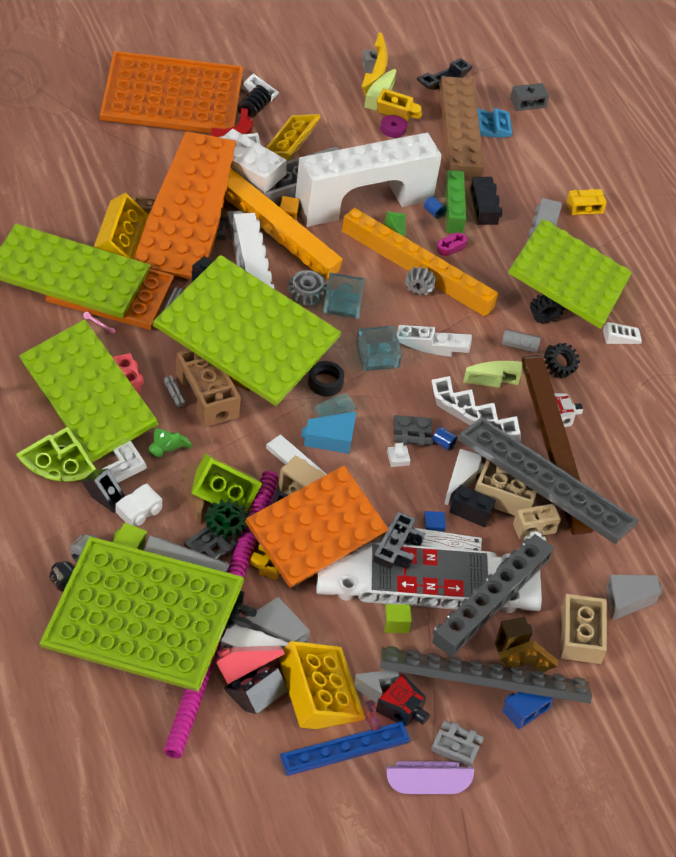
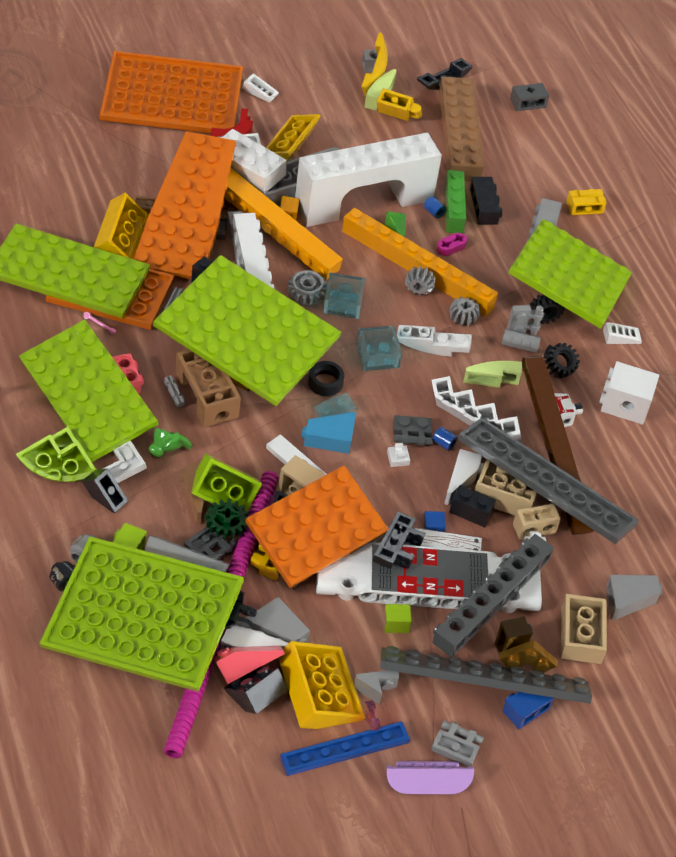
(139, 505): white brick -> none
(255, 100): black piece -> none
(393, 126): magenta piece -> none
(403, 702): black torso -> none
(464, 311): none -> light grey gear
(494, 123): dark azure slope -> none
(520, 318): none -> light grey plate
(628, 392): none -> white brick

